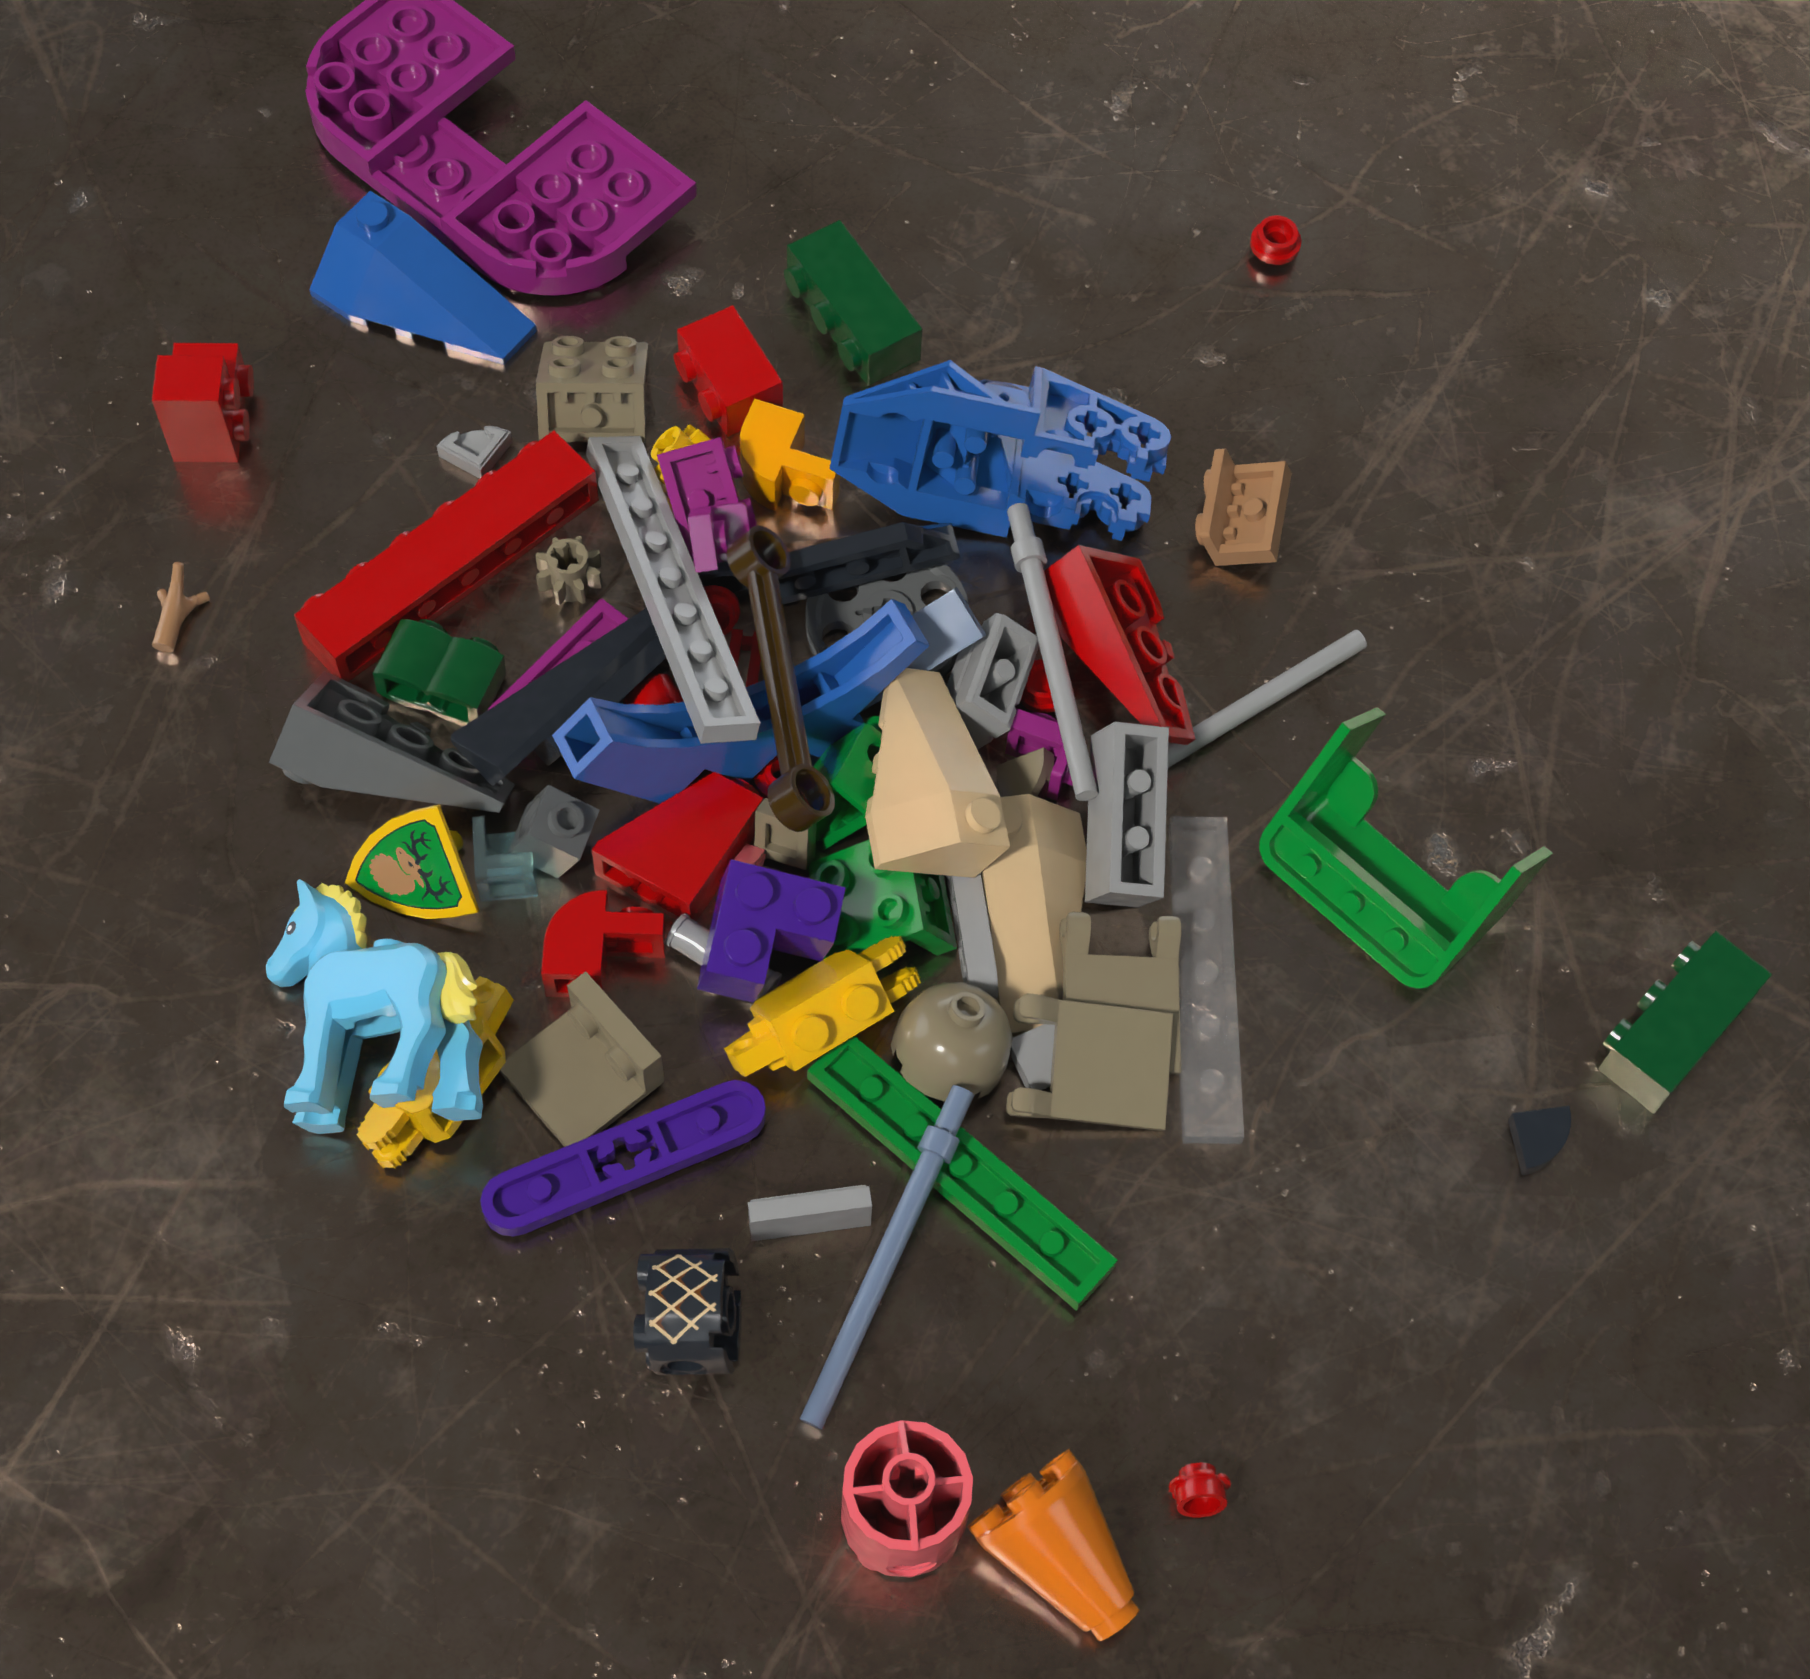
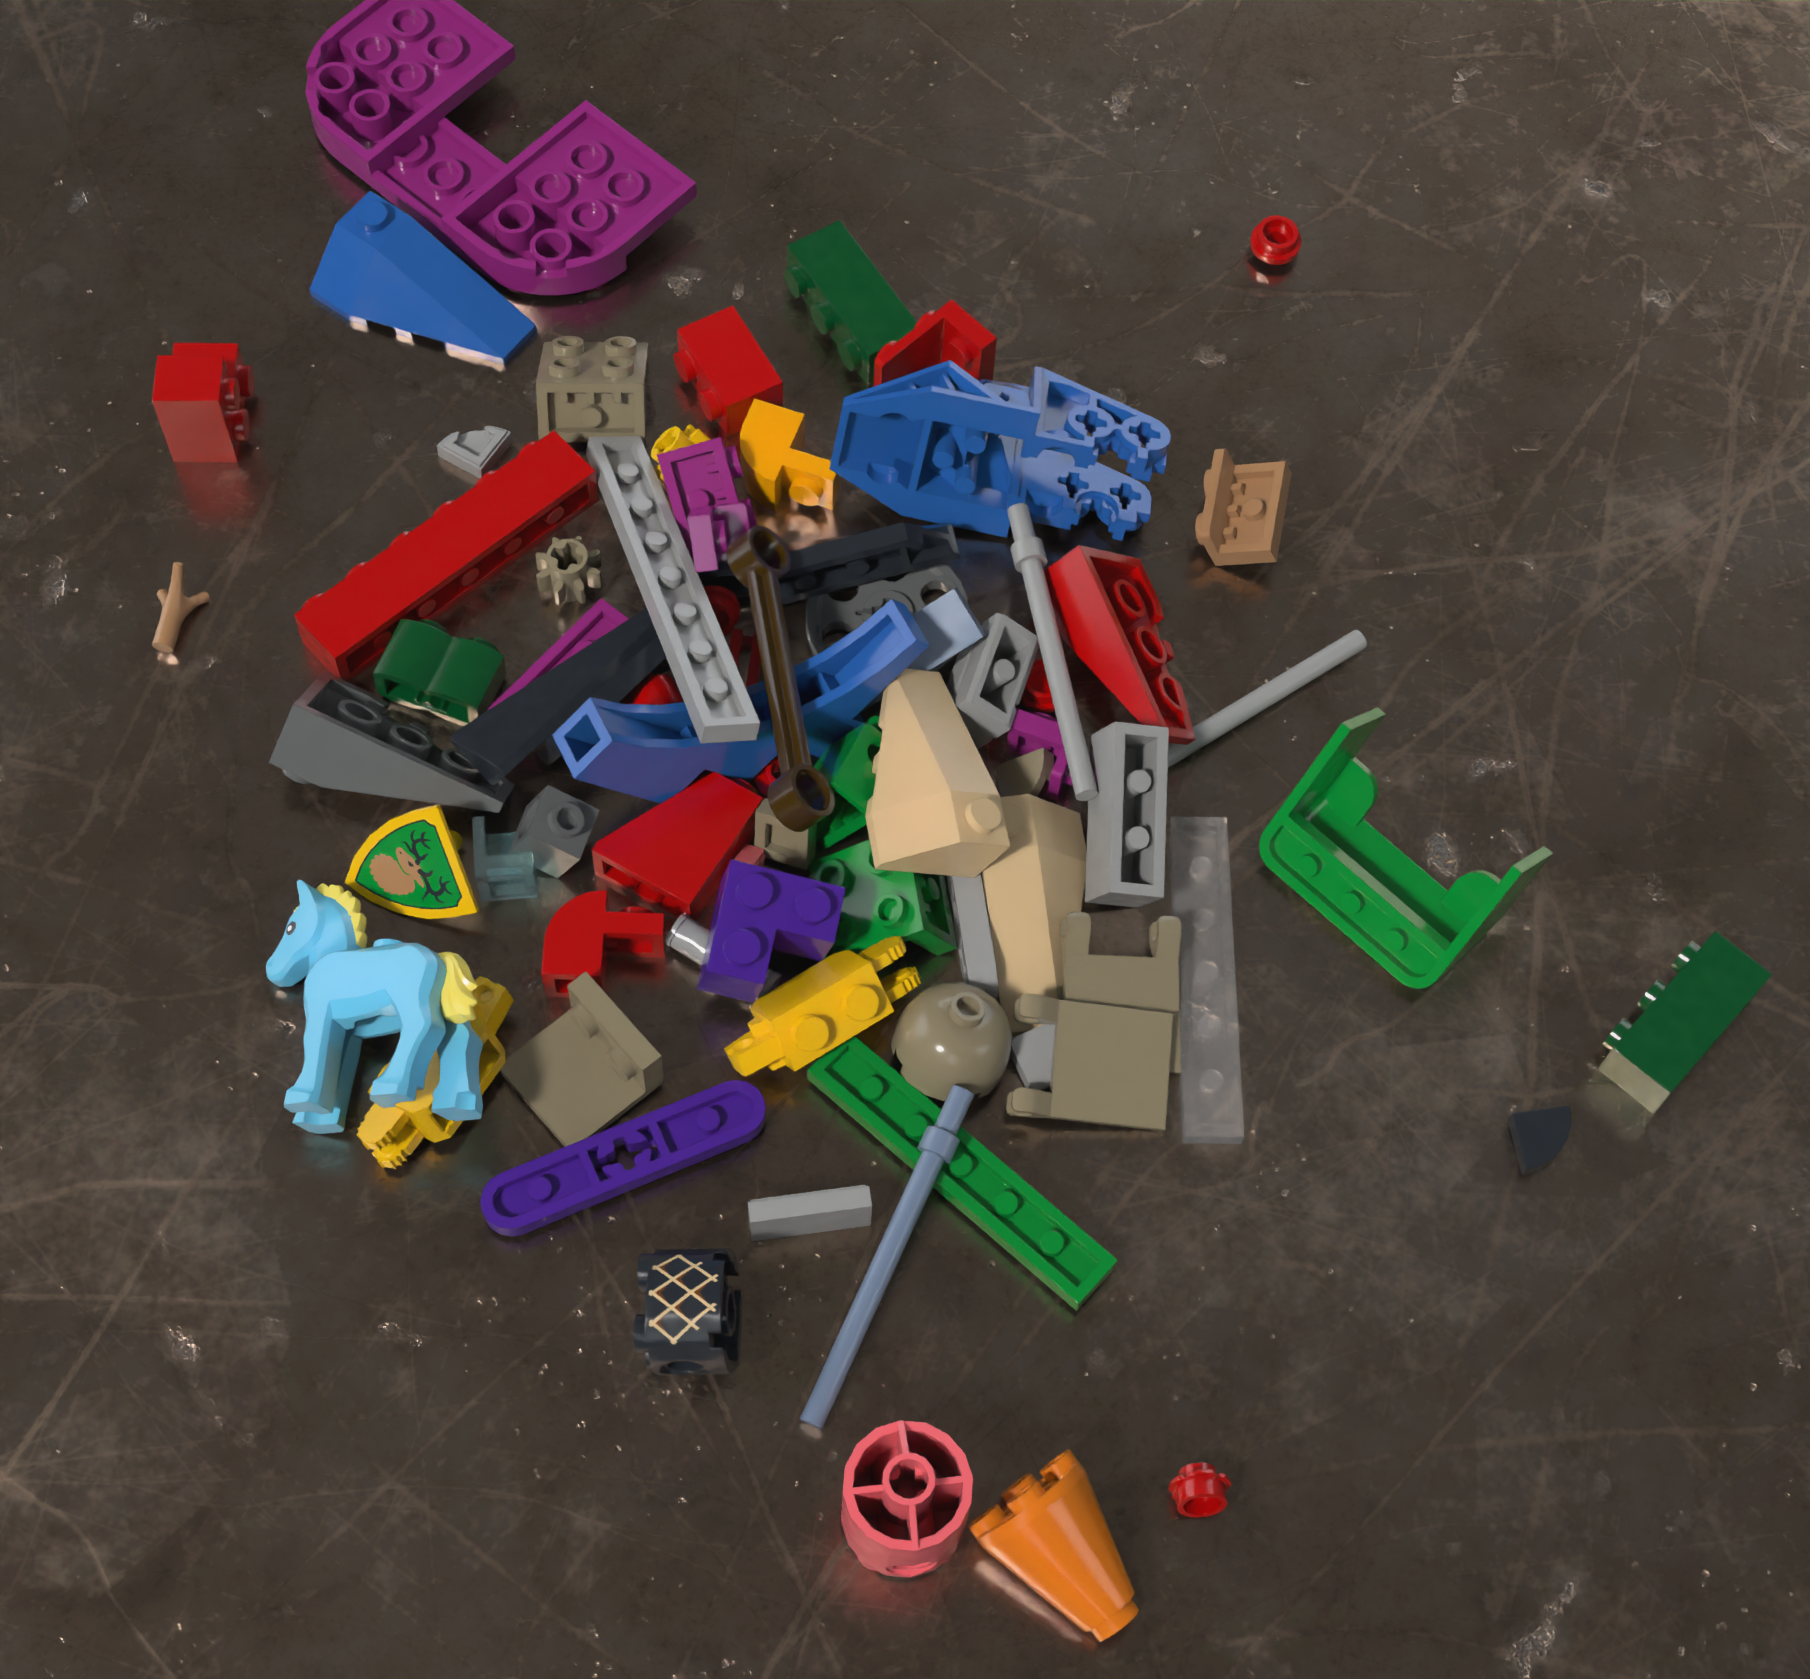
(936, 339): none -> red bracket

